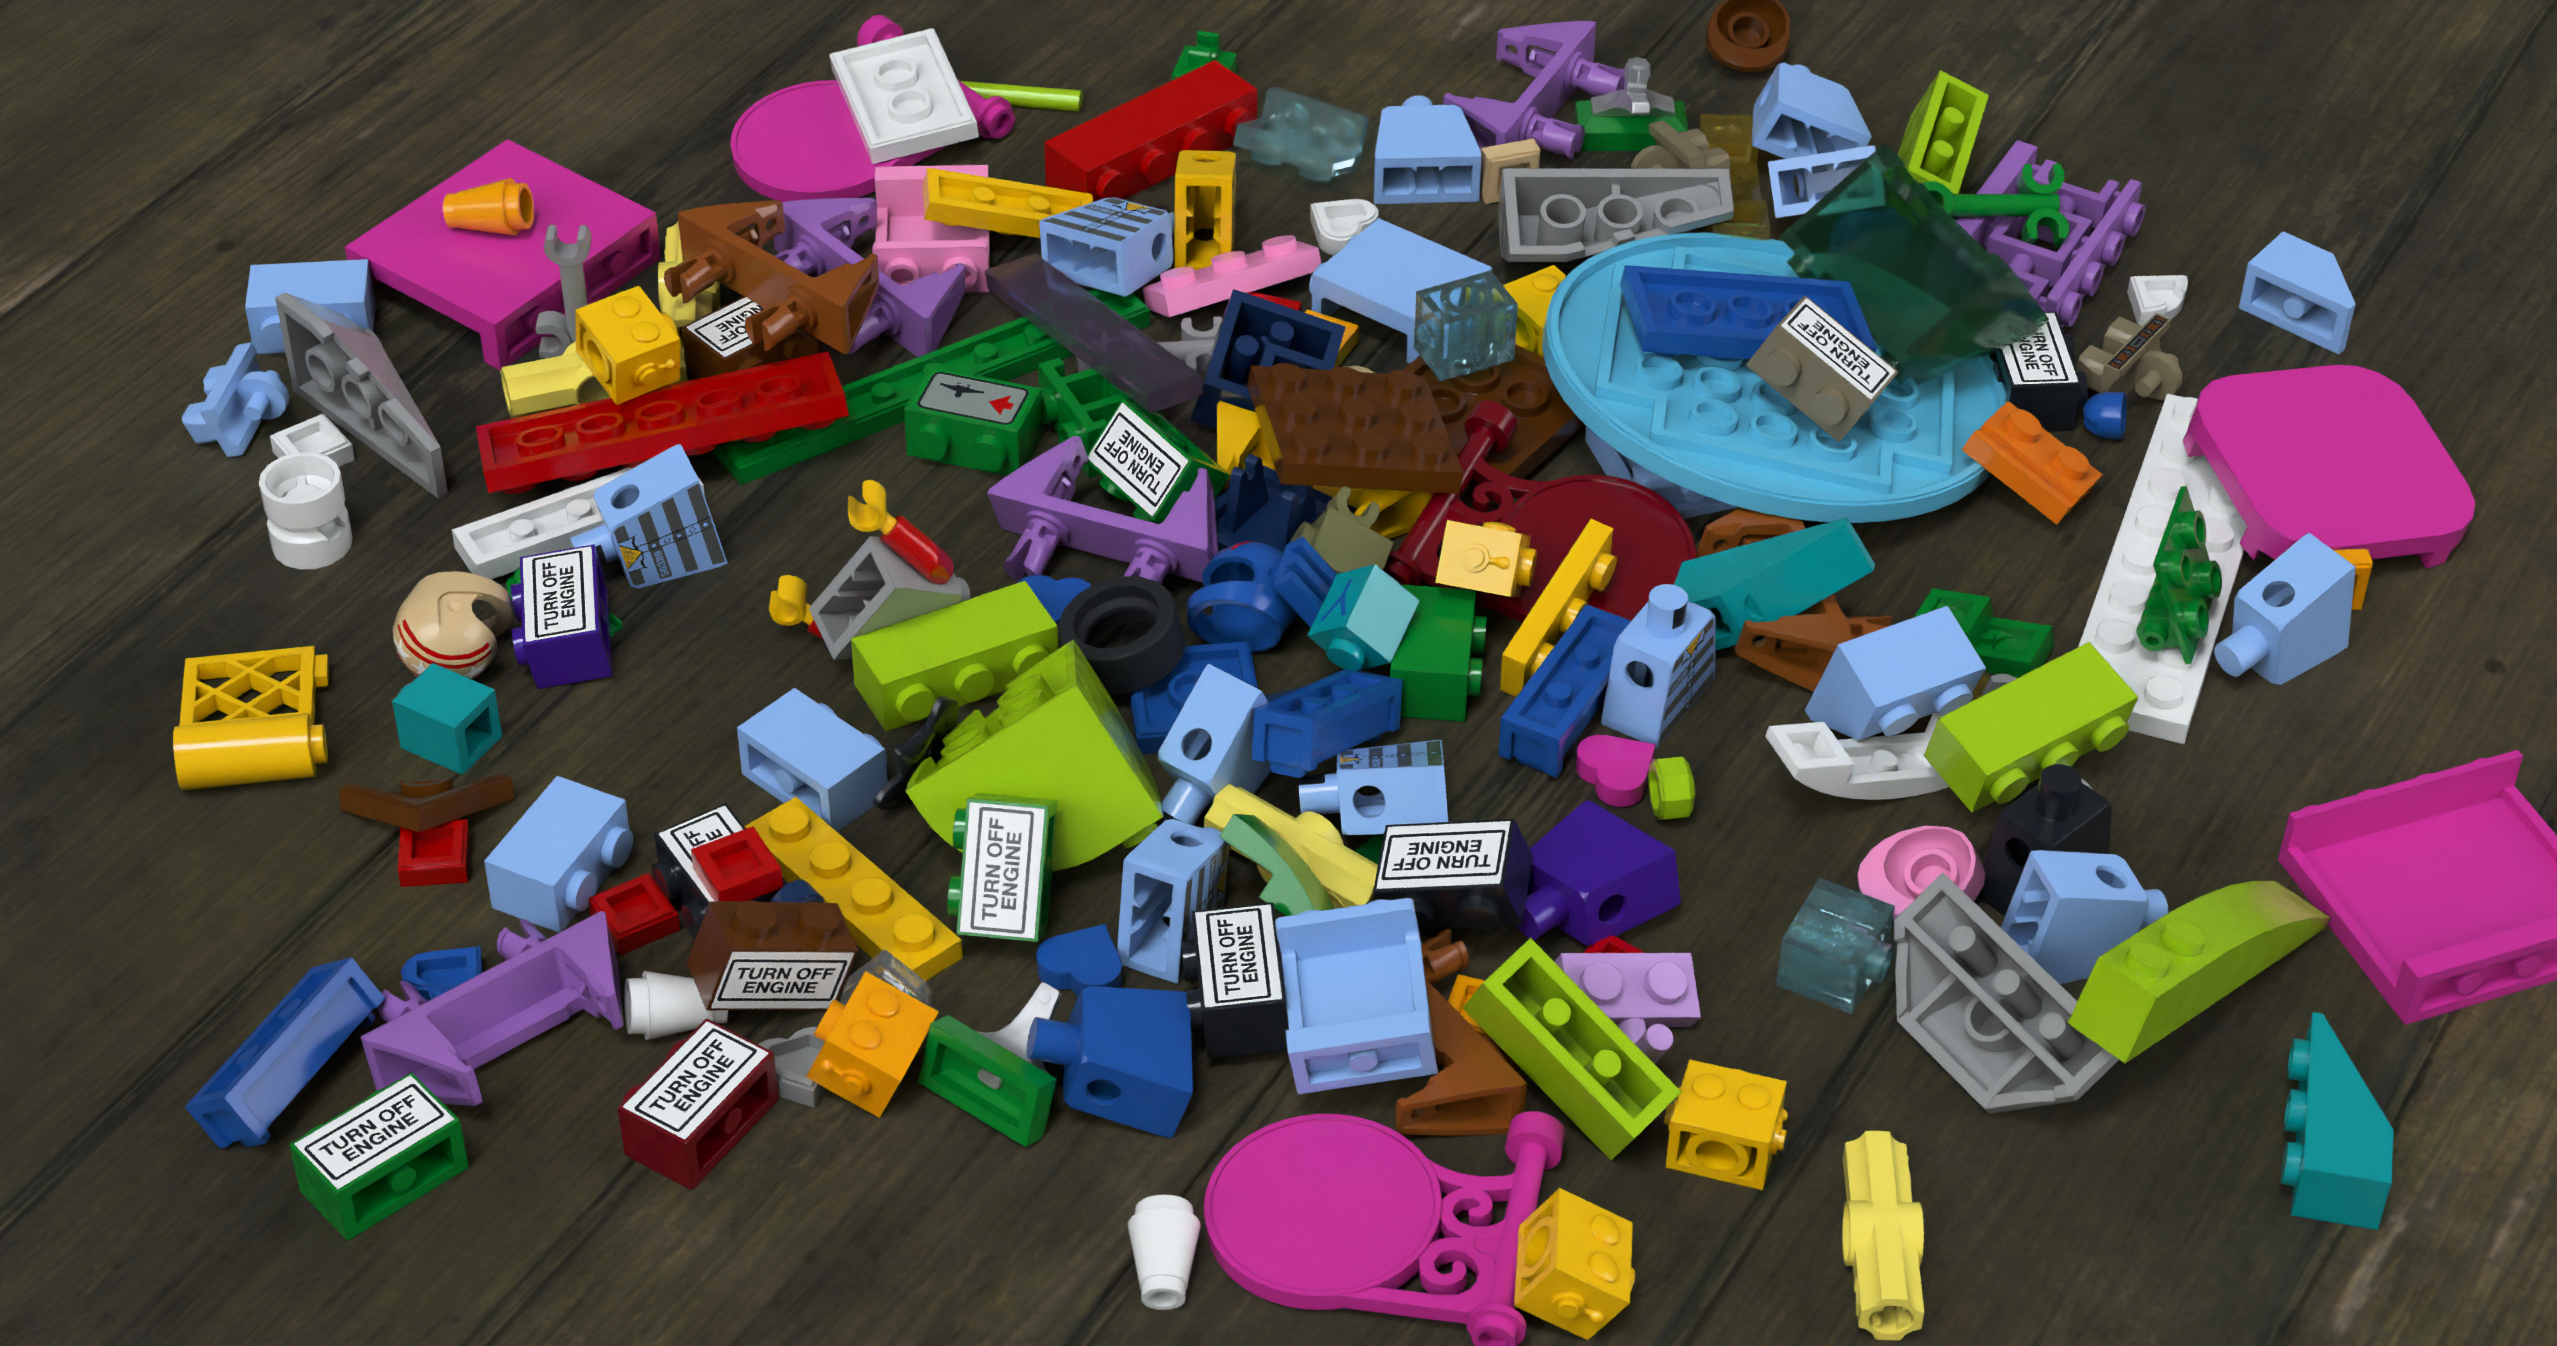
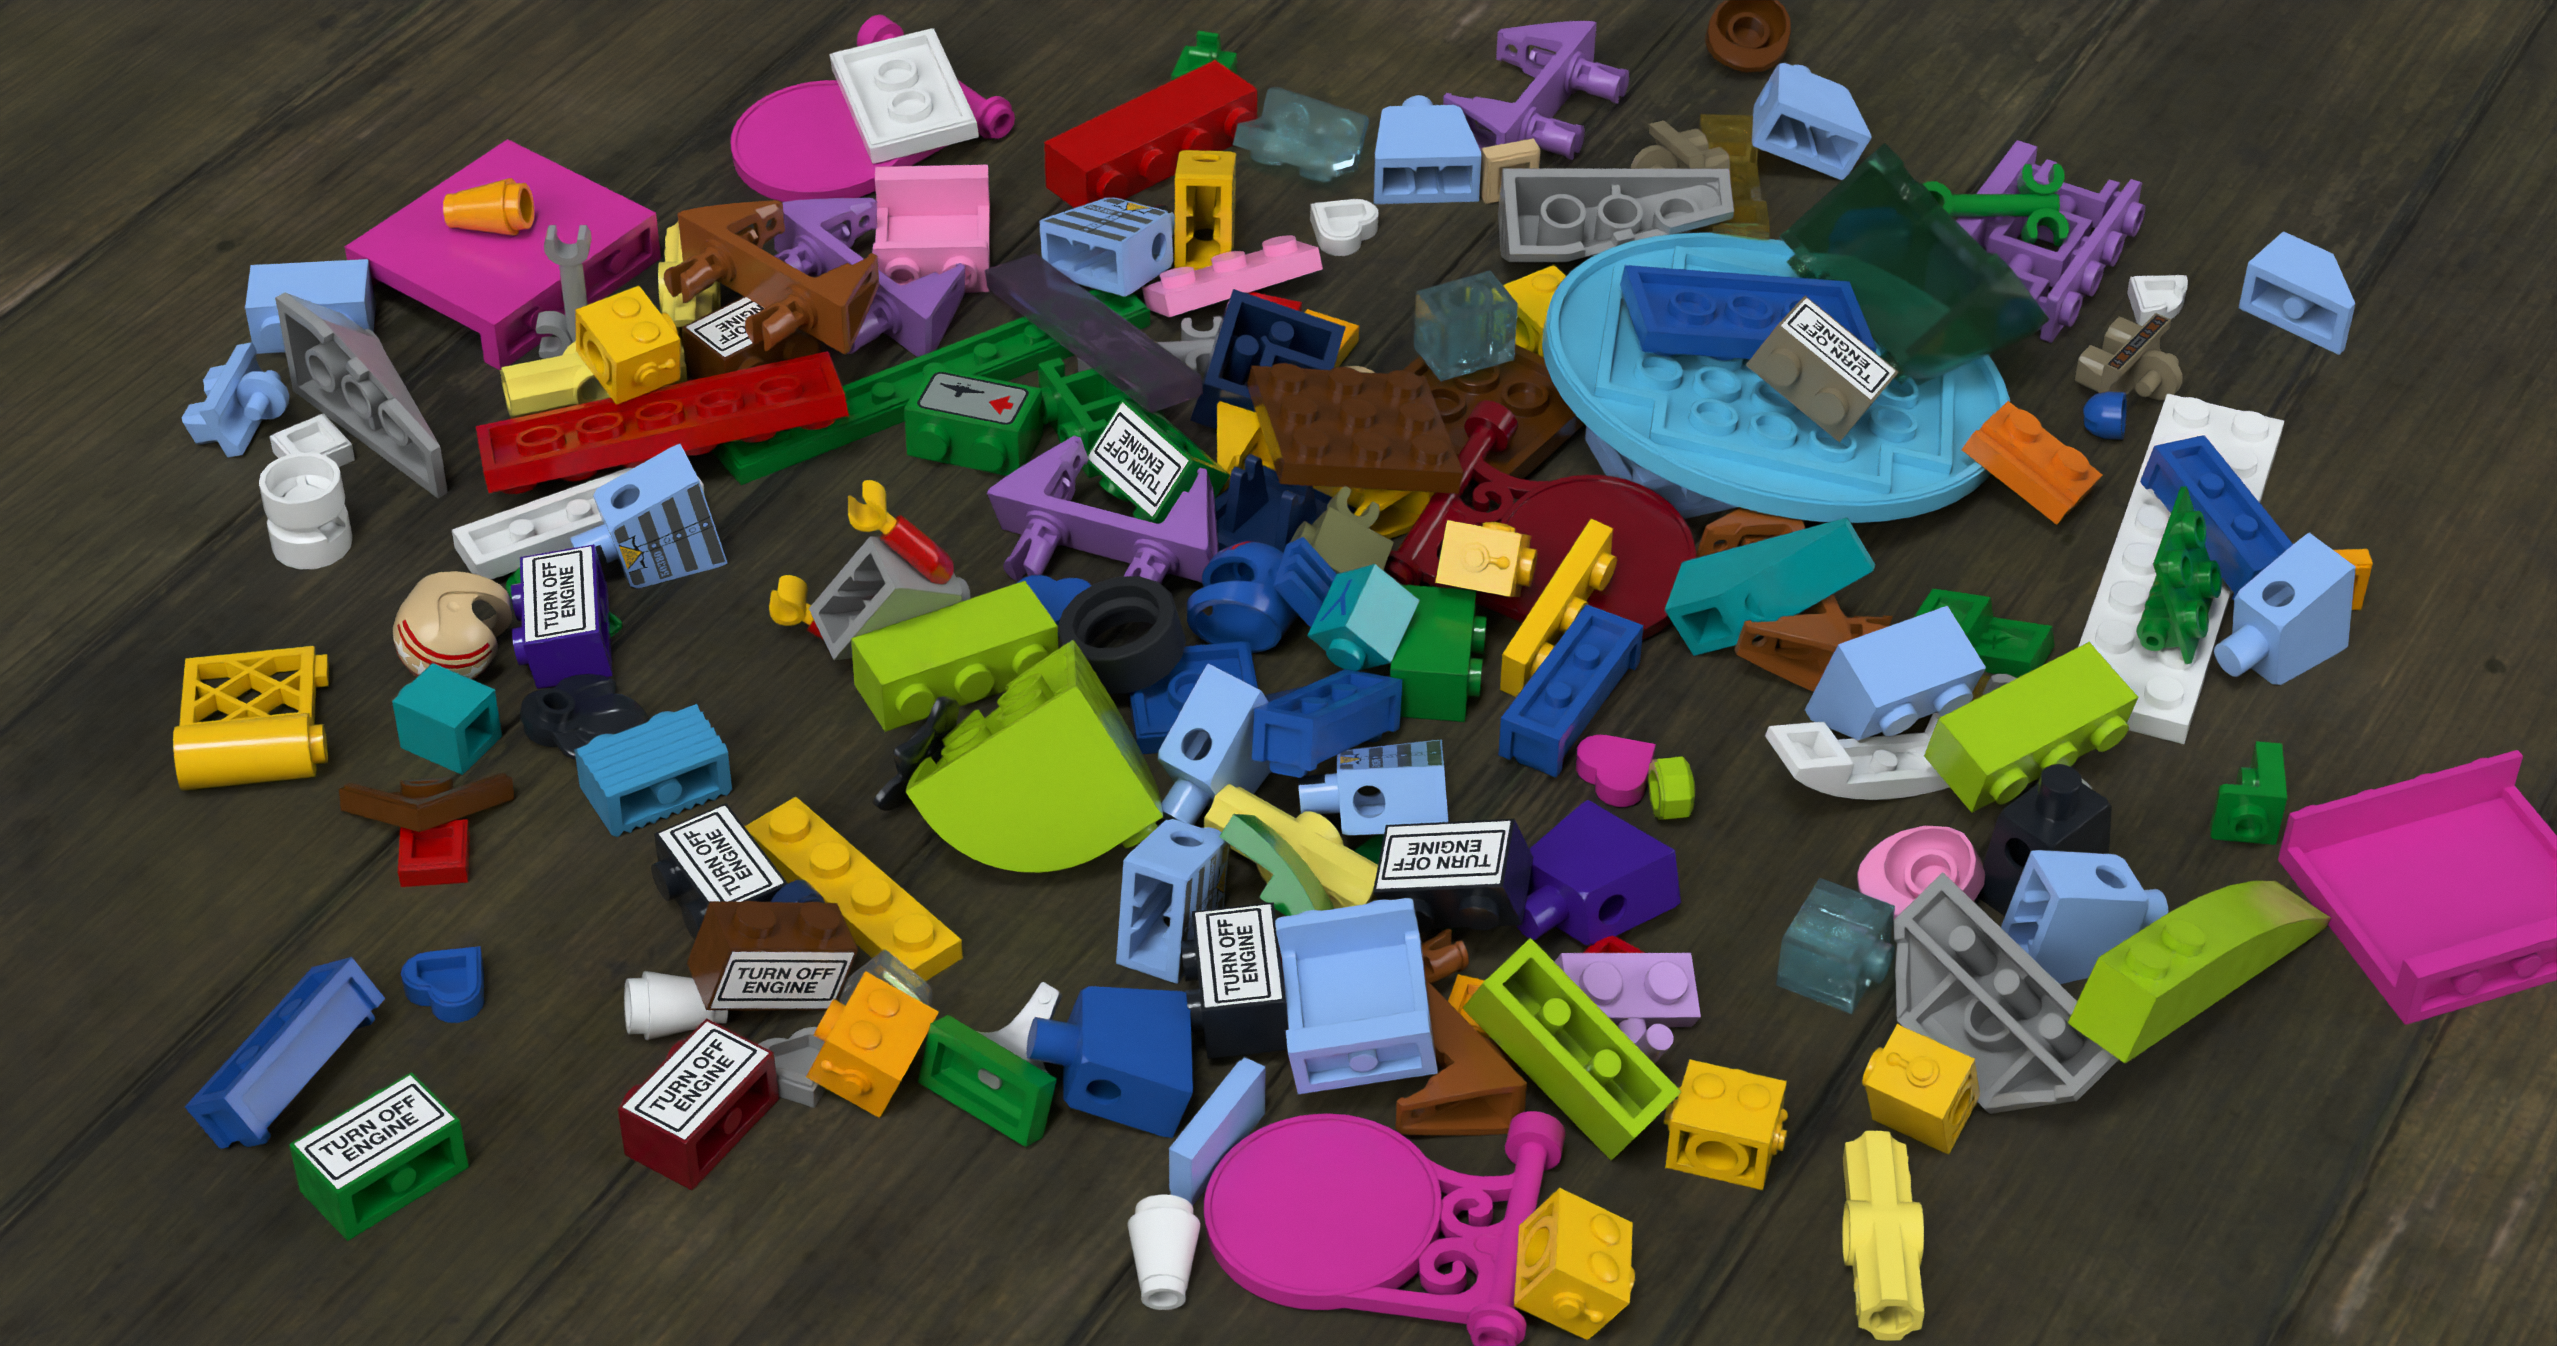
(496, 1010): medium lavender hose -> none
(558, 854): light blue brick -> none
(578, 712): none -> black plate
(636, 913): red tile -> none
(653, 769): none -> dark azure brick
(737, 867): red tile -> none
(812, 755): light blue brick -> none
(993, 202): yellow plate -> none
(1003, 866): brick -> none
(1031, 96): lime piece -> none
(1080, 960): blue tile -> none
(1216, 1129): none -> light blue tile
(1381, 275): light blue panel -> none
(1623, 116): piece -> none
(1660, 666): light blue torso -> none
(1816, 177): light blue torso -> none
(1921, 1088): none -> yellow head
(1943, 132): lime brick -> none
(2043, 376): brick -> none
(2237, 525): none -> blue container
(2256, 803): none -> green bracket
(2332, 459): dark pink tile -> none
(2341, 1138): teal slope -> none

